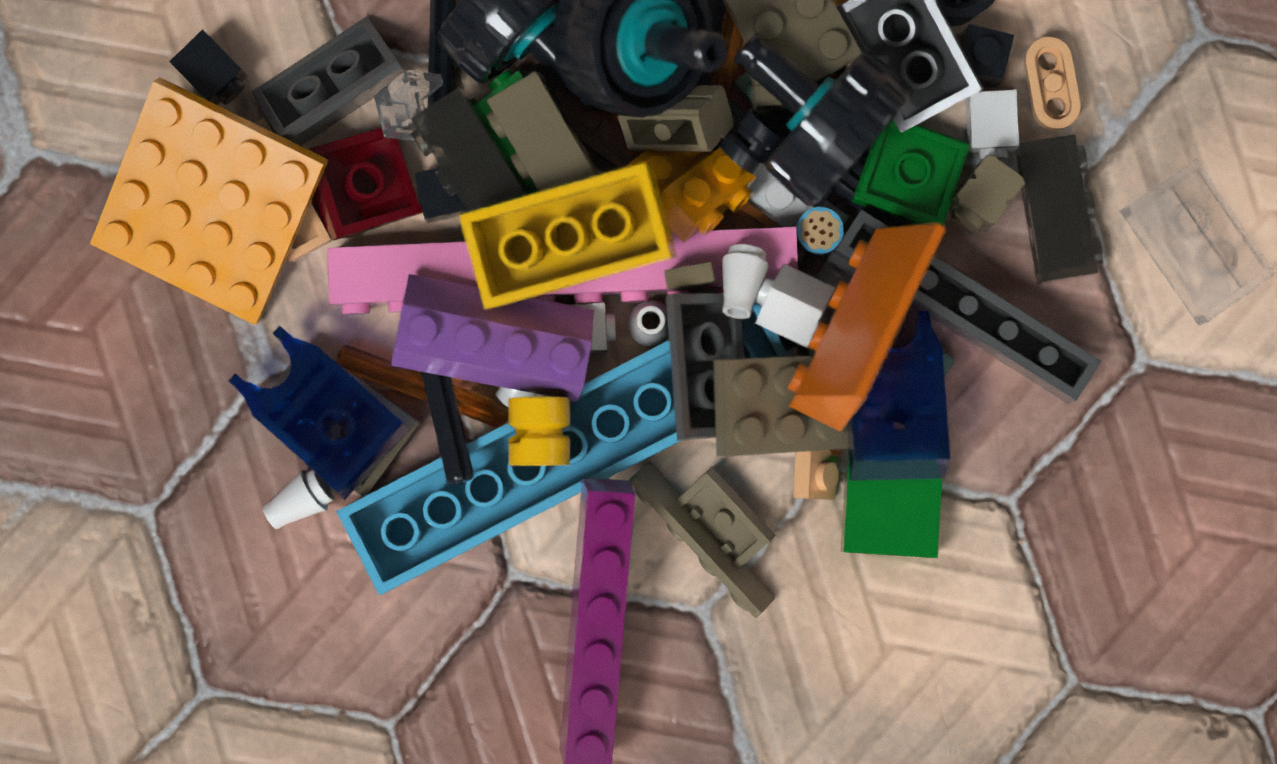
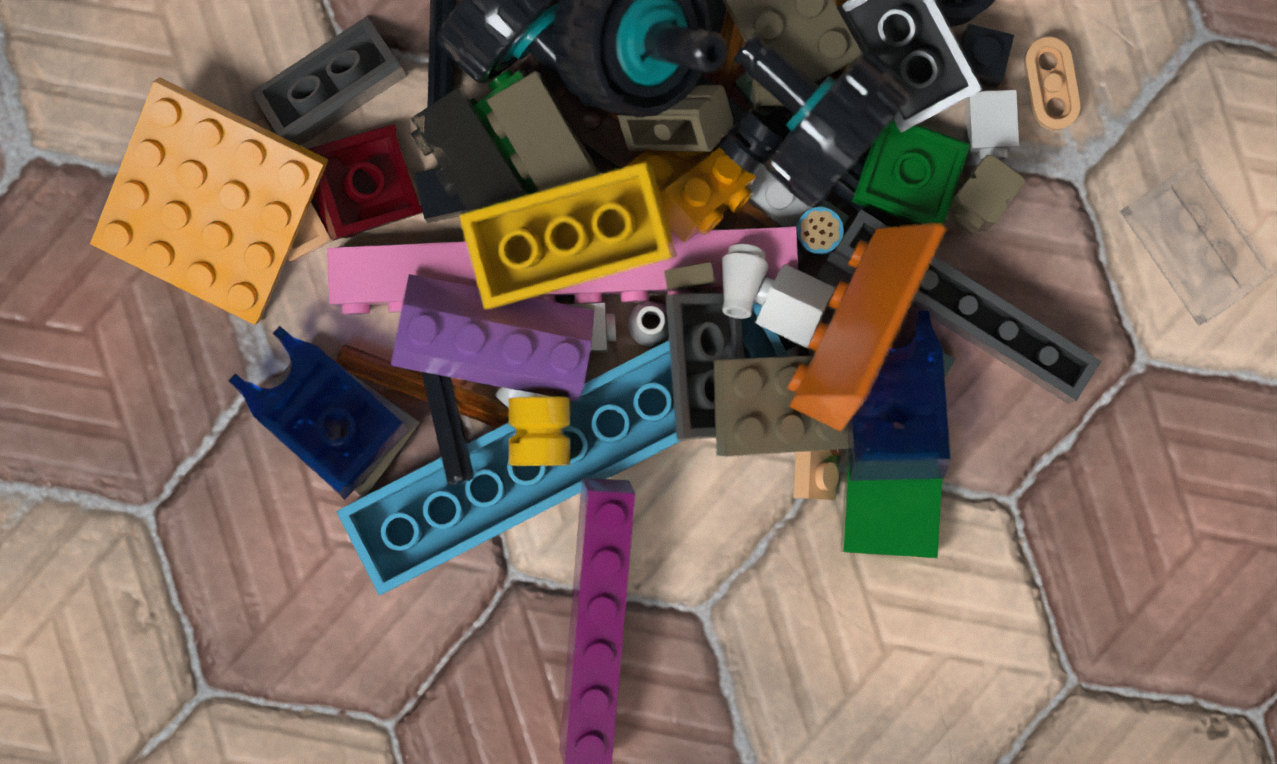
(209, 69): black brick -> none
(299, 499): white cone -> none
(403, 100): clear panel -> none
(716, 528): dark tan bracket -> none
(1058, 209): clear smoke brick -> none

